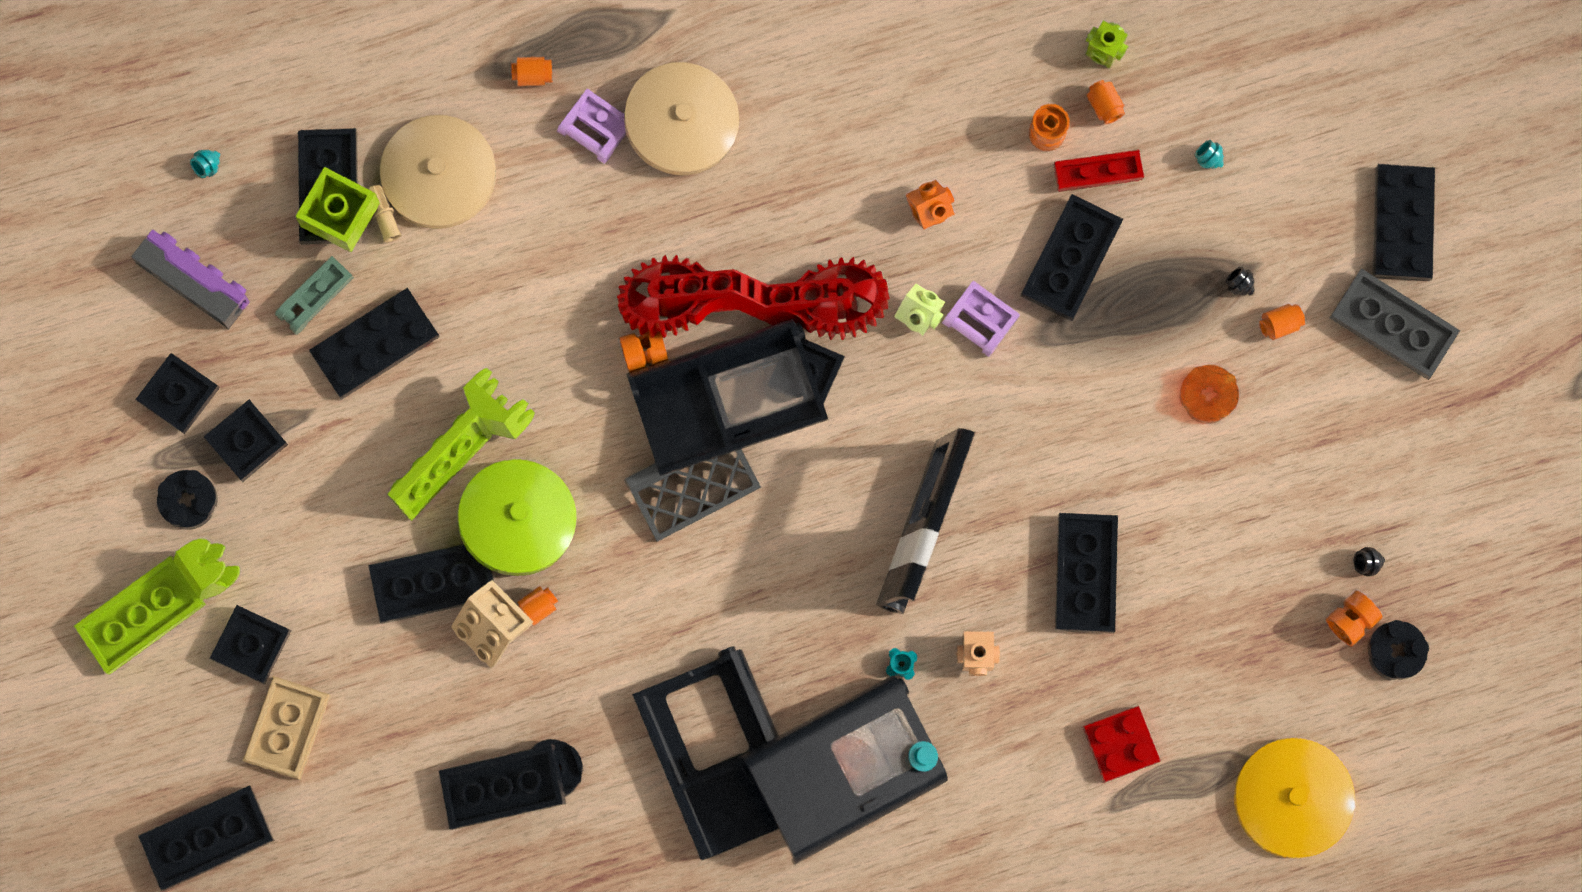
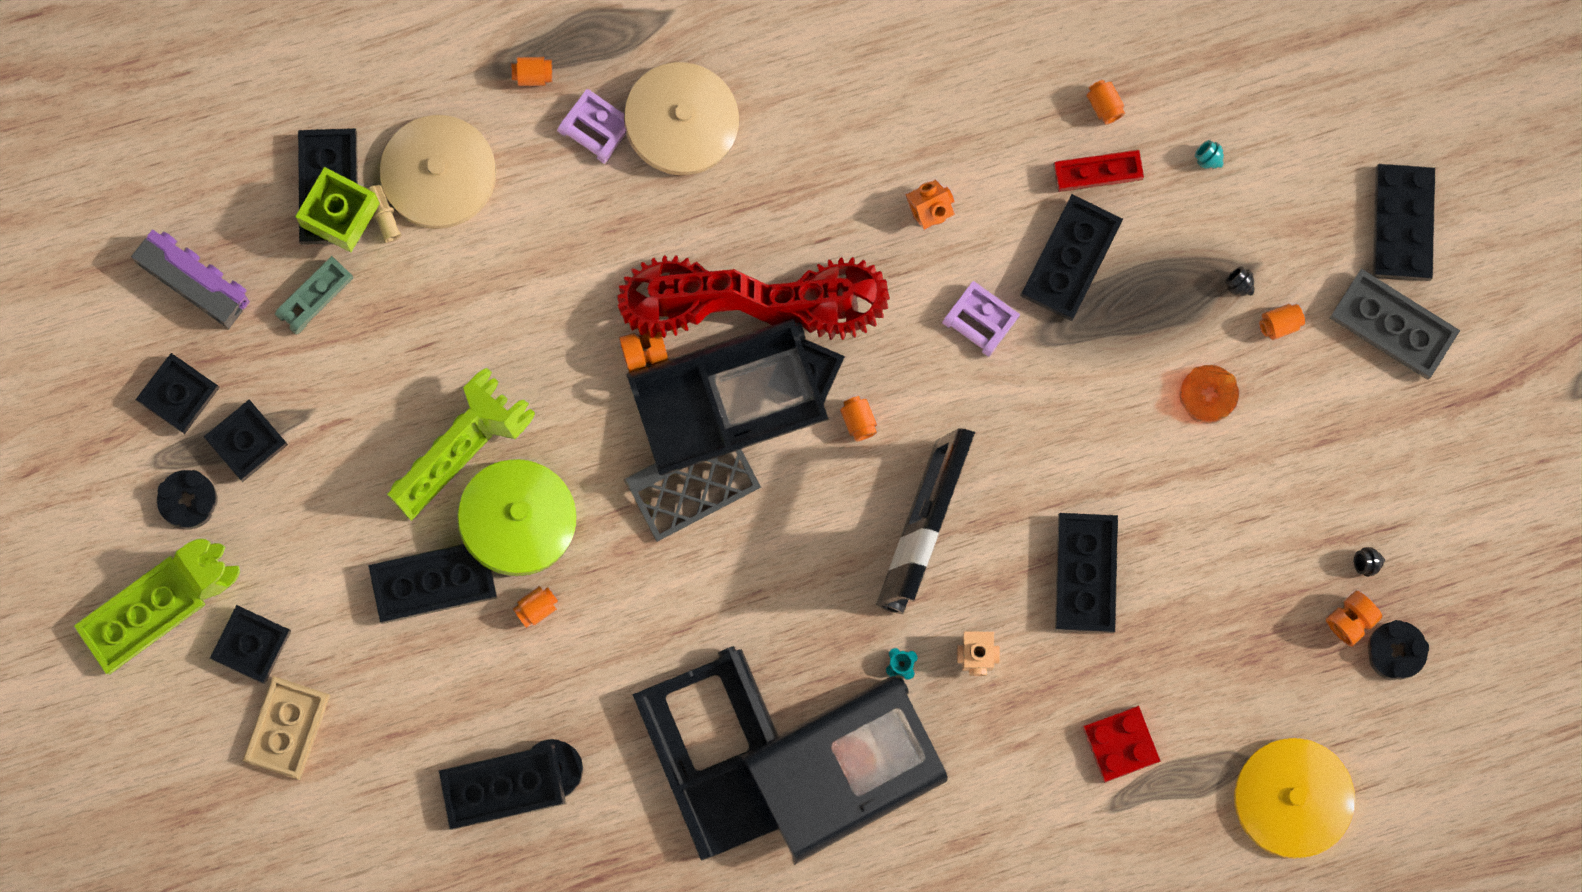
(205, 163): teal plate -> none
(206, 838): black plate -> none
(374, 343): black plate -> none
(490, 623): tan bracket -> none
(859, 418): none -> orange brick
(920, 310): yellowish green brick -> none
(923, 756): teal plate -> none
(1049, 127): orange wheel -> none
(1106, 43): lime brick -> none

